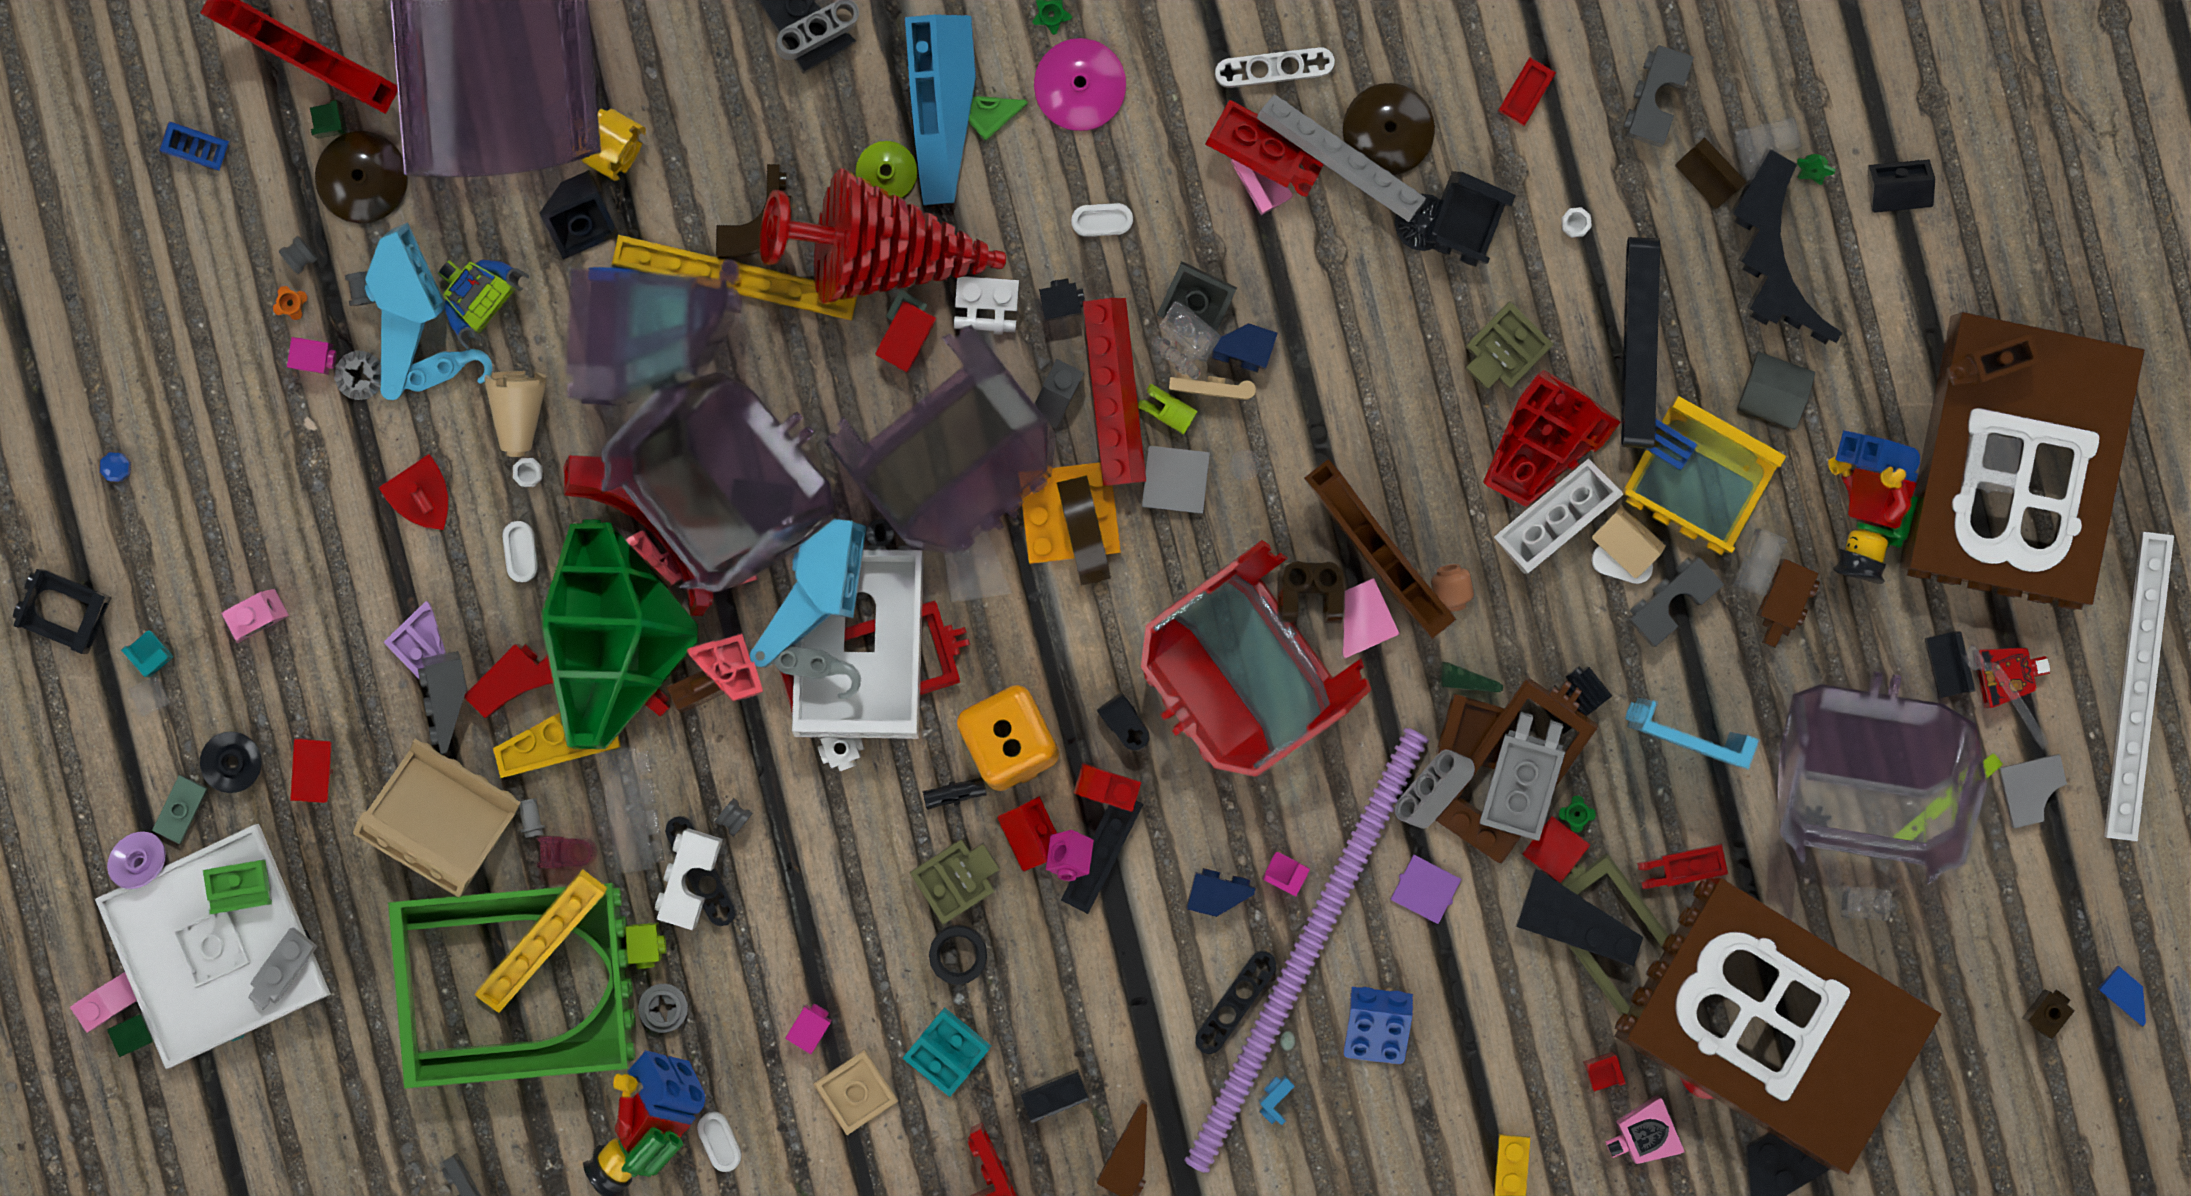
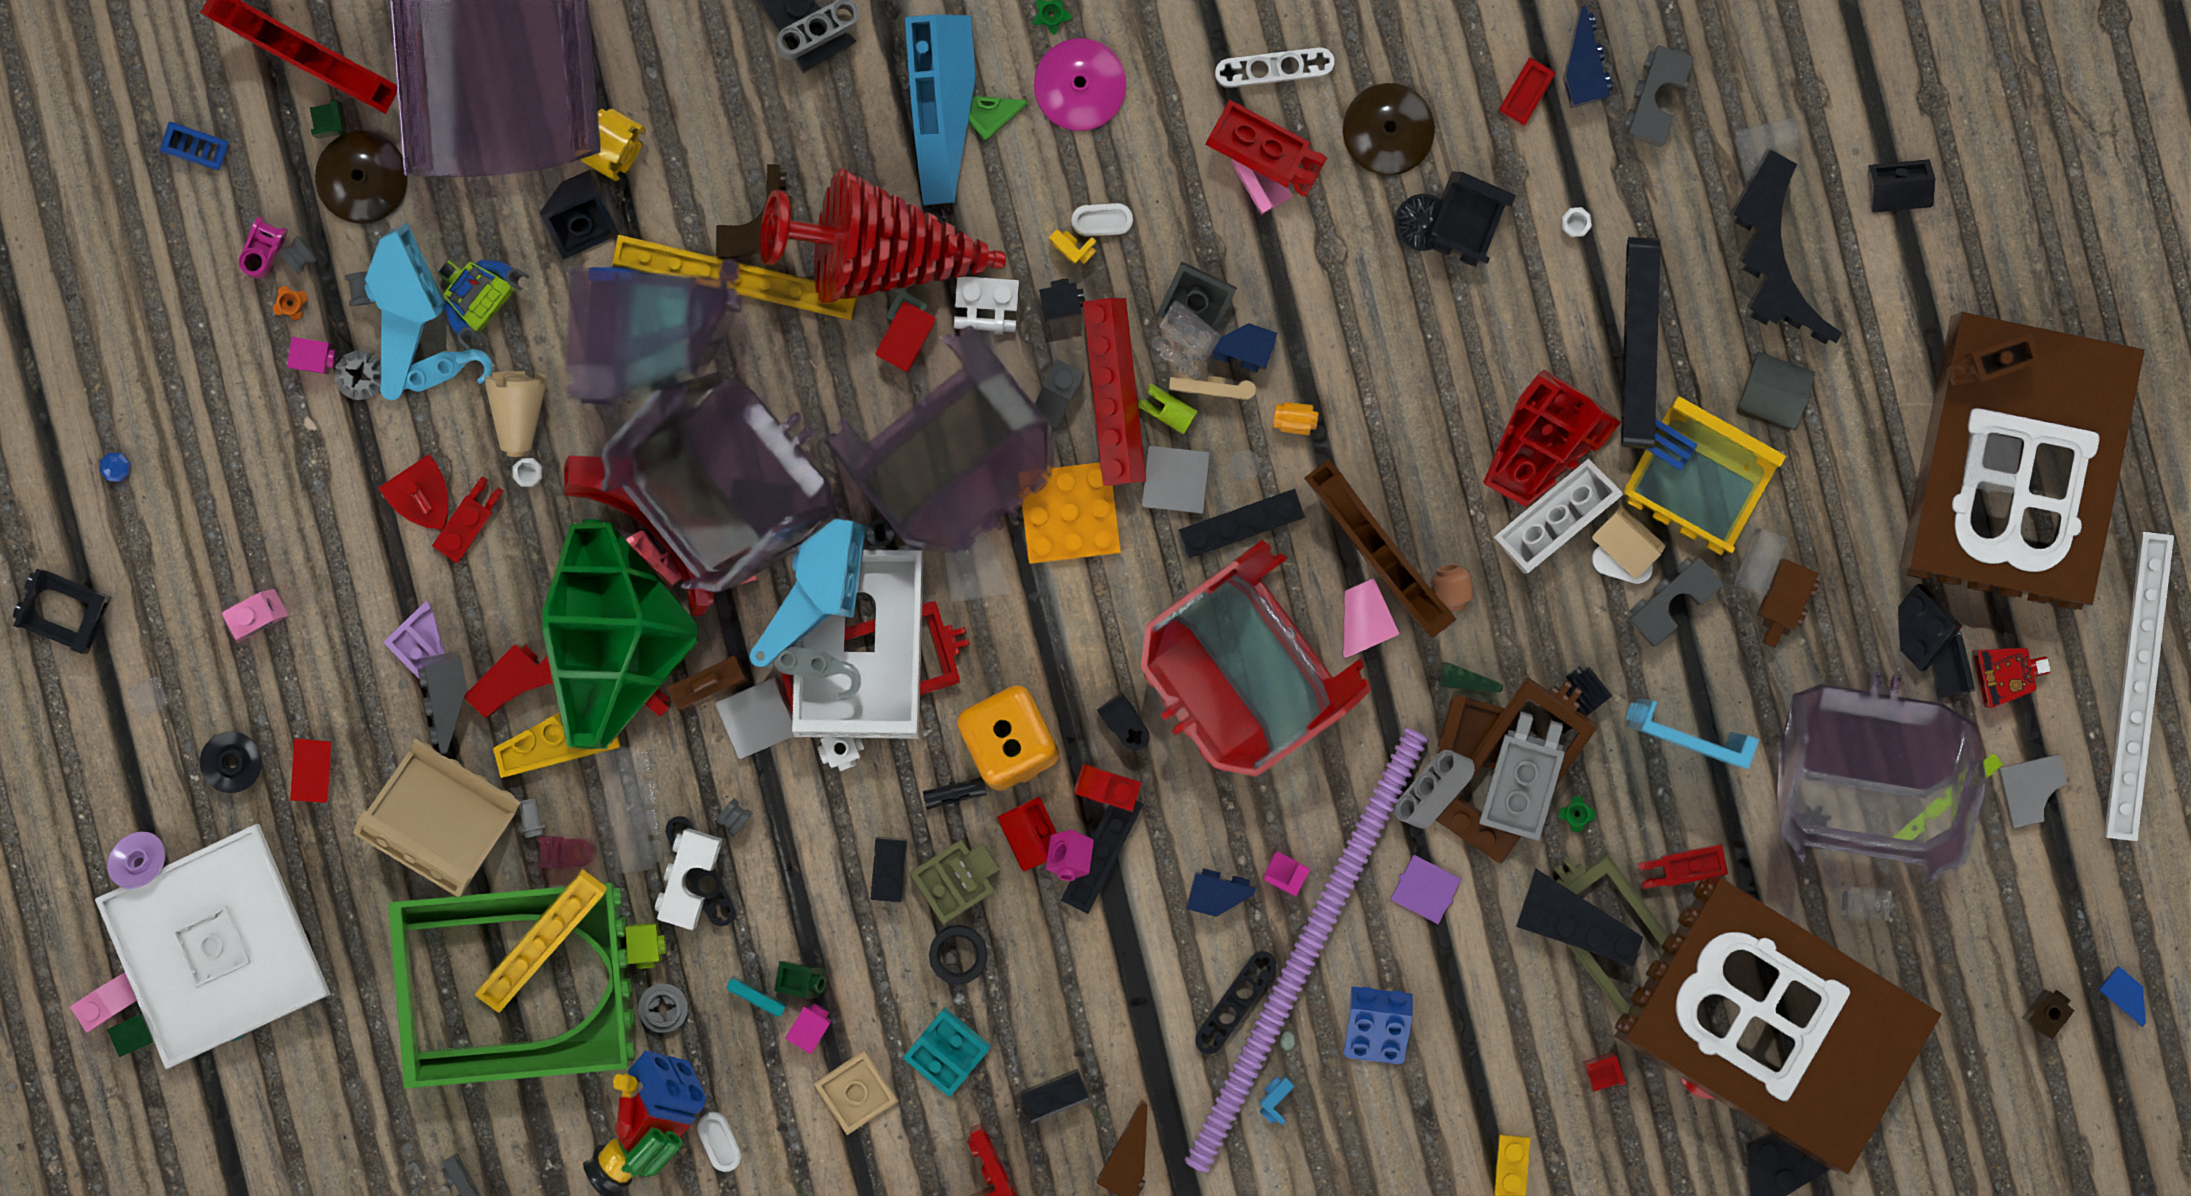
(148, 654): teal panel -> none
(180, 809): sand green plate -> none
(237, 886): bright green plate -> none
(262, 246): none -> dark pink piece
(281, 968): light grey hinge -> none
(466, 522): none -> red hinge
(520, 551): white tile -> none
(729, 666): coral slope -> none
(756, 718): none -> light grey slope
(756, 996): none -> teal tile
(800, 980): none -> dark green bracket
(888, 869): none -> black brick
(898, 158): lime dish -> none
(1067, 246): none -> yellow bracket
(1084, 530): dark brown arch -> none
(1241, 523): none -> black plate
(1295, 418): none -> light orange brick
(1332, 595): dark brown piece -> none
(1341, 158): light grey plate -> none
(1506, 348): olive piece -> none
(1556, 850): red sticker -> none
(1583, 71): none -> dark blue slope
(1646, 1133): bright pink torso -> none
(1710, 173): dark brown panel -> none
(1814, 168): green plate -> none
(1878, 495): piece -> none
(1924, 627): none -> black plate
(1976, 661): clear piece -> none

